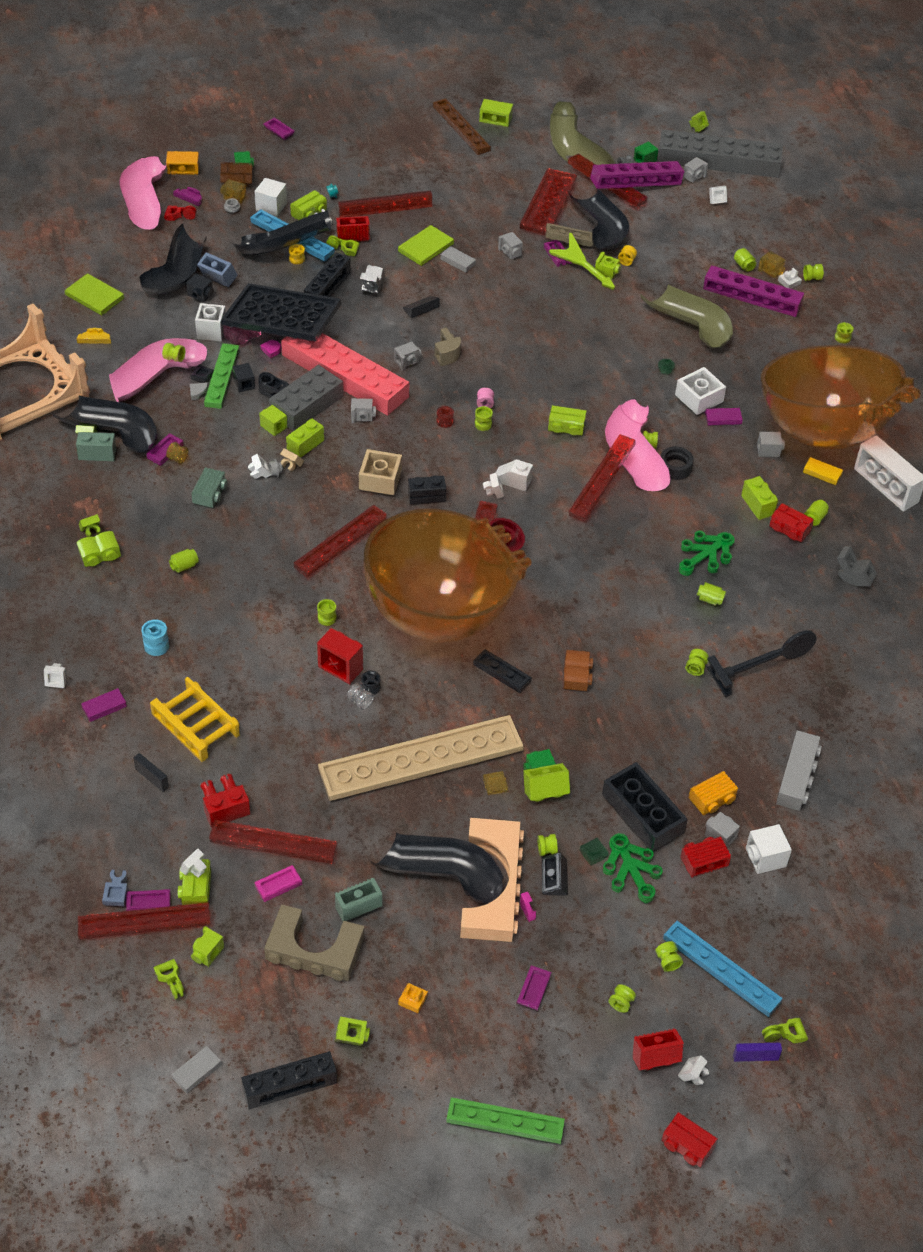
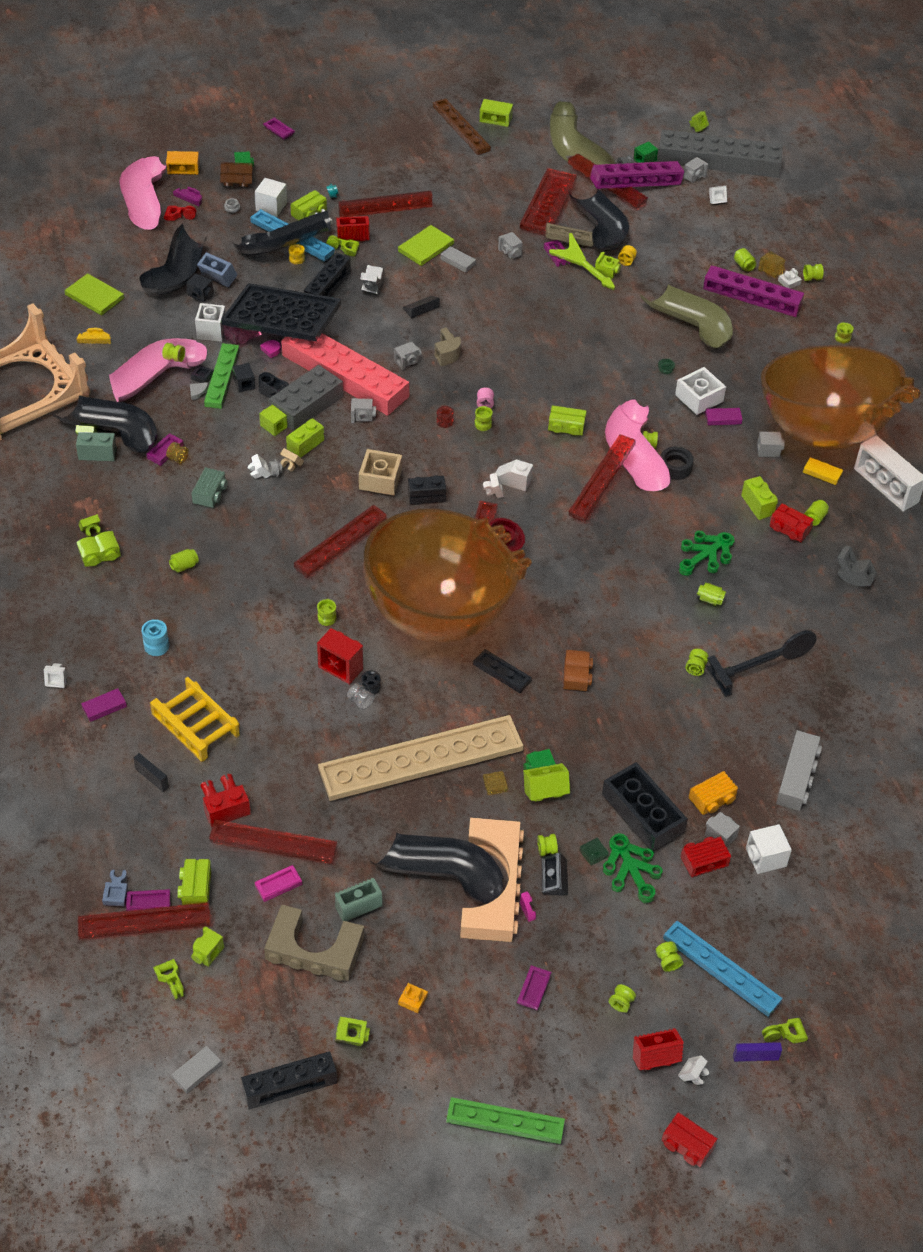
(194, 864): white tile -> none
(234, 190): clear yellow brick -> none

